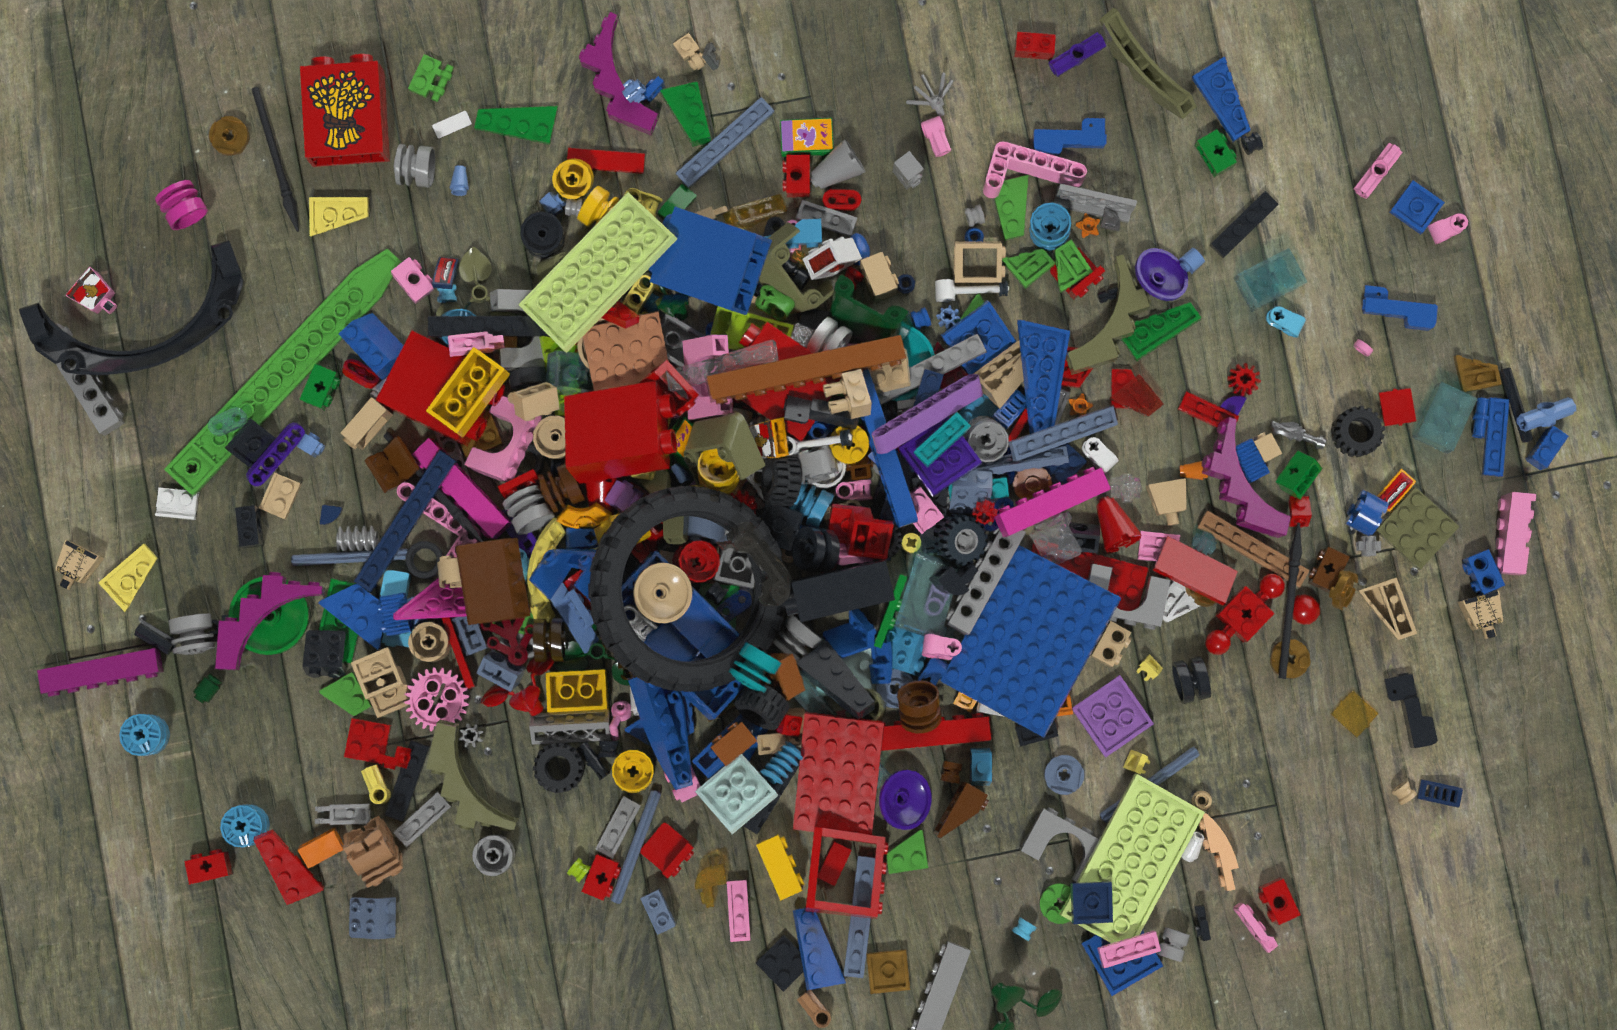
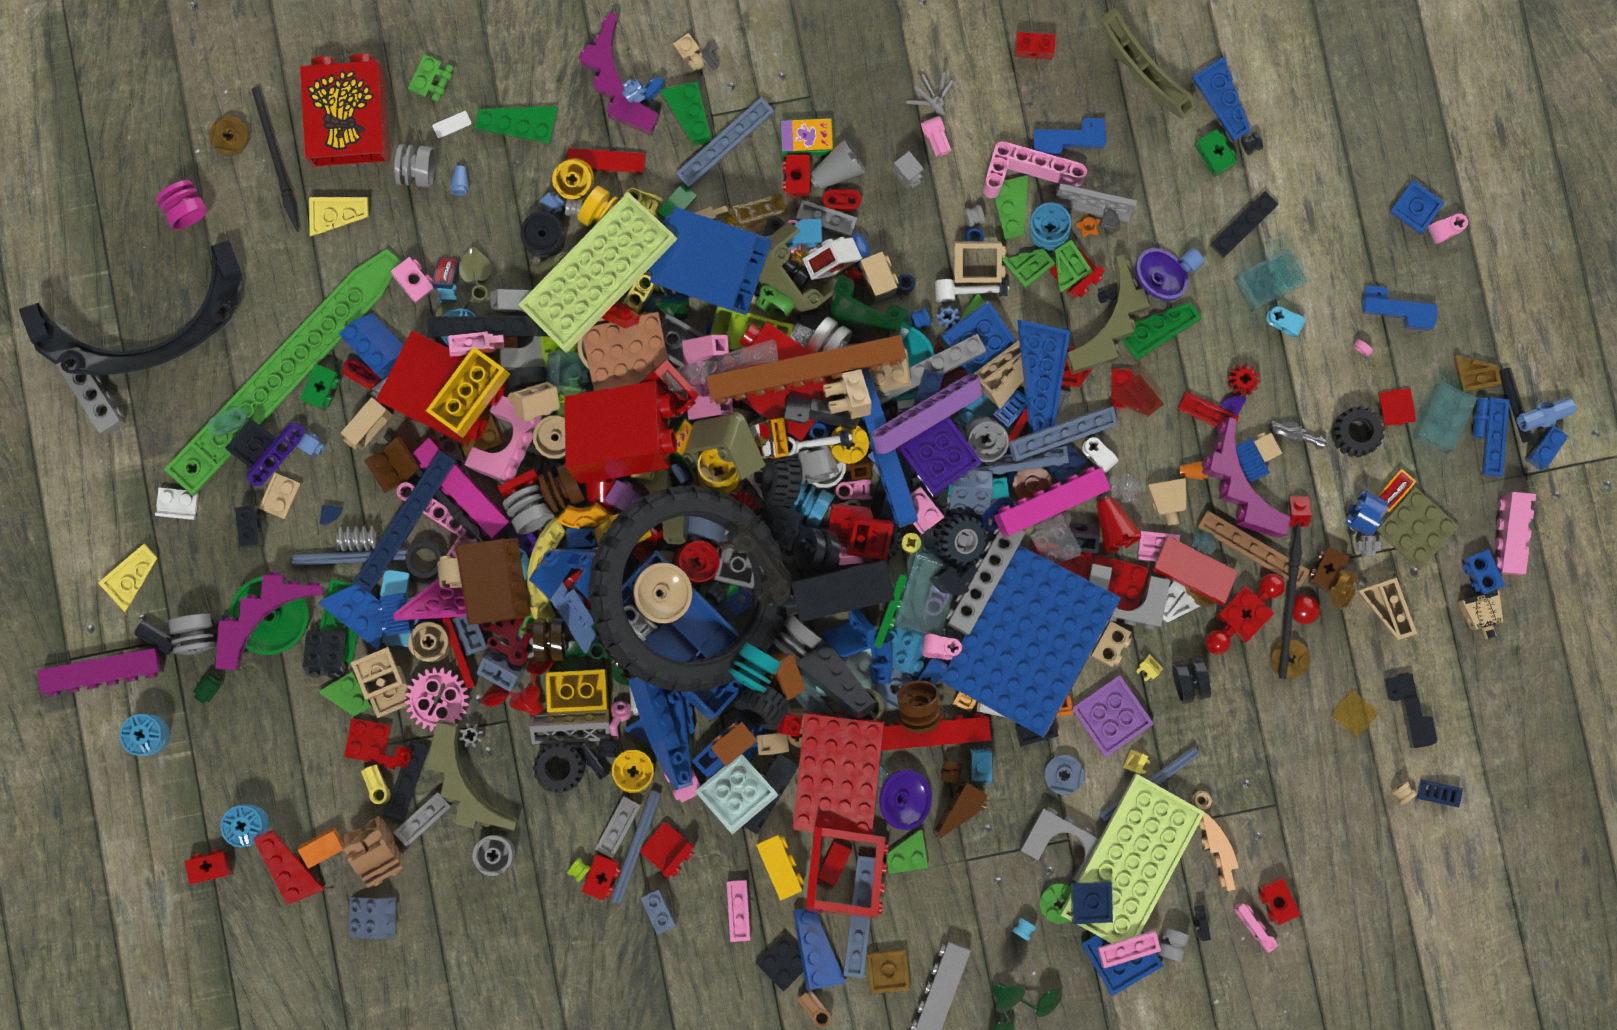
(76, 564): tan torso -> none
(93, 292): torso -> none
(345, 814): light grey hinge -> none
(706, 879): clear yellow brick -> none
(781, 763): dark azure piece -> none
(942, 439): teal plate -> none
(985, 512): red gear -> none
(1079, 401): orange plate -> none
(1087, 49): dark purple piece -> none
(1193, 848): white cone -> none
(1298, 474): green brick -> none
(1384, 162): bright pink piece -> none

